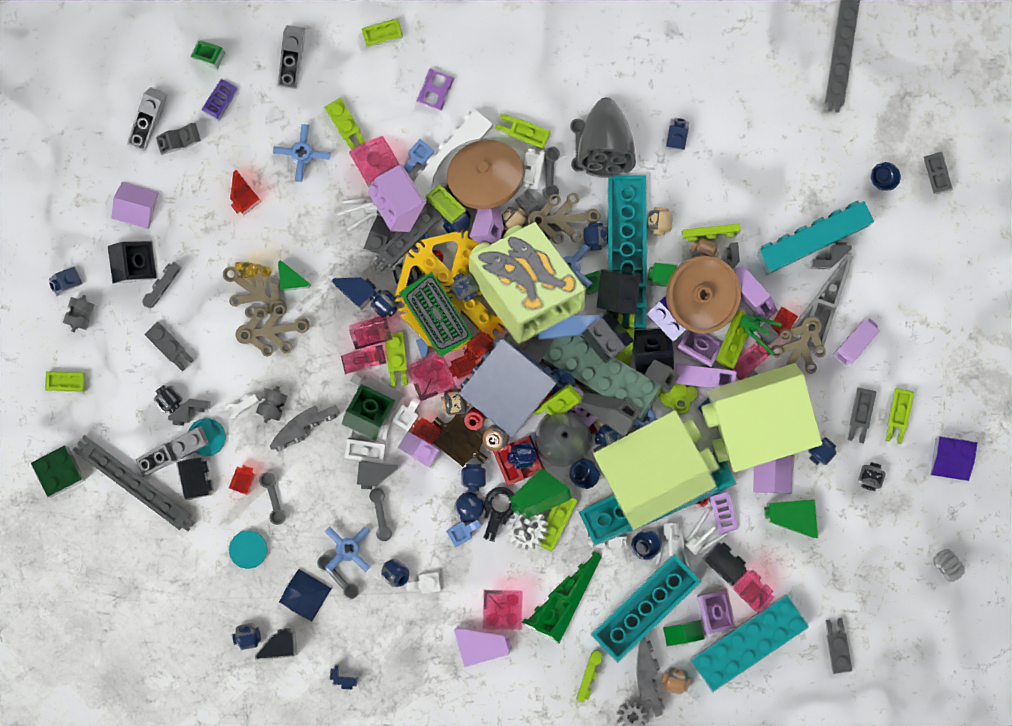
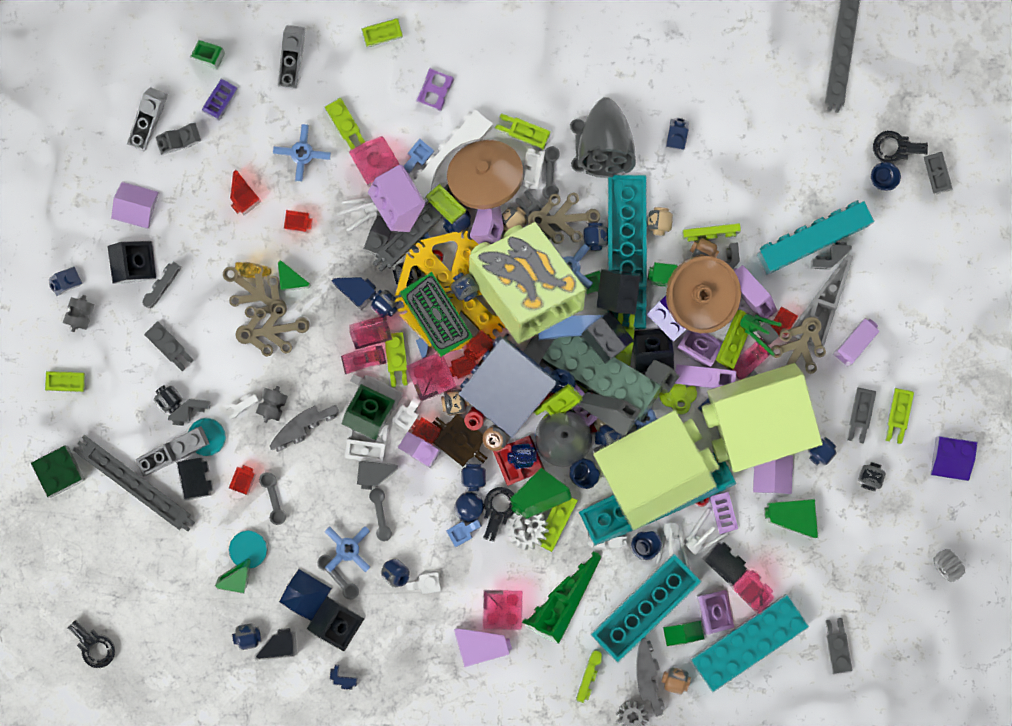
(82, 635): none -> black pin
(236, 578): none -> green slope
(297, 222): none -> clear red brick
(335, 623): none -> black slope
(902, 141): none -> black pin

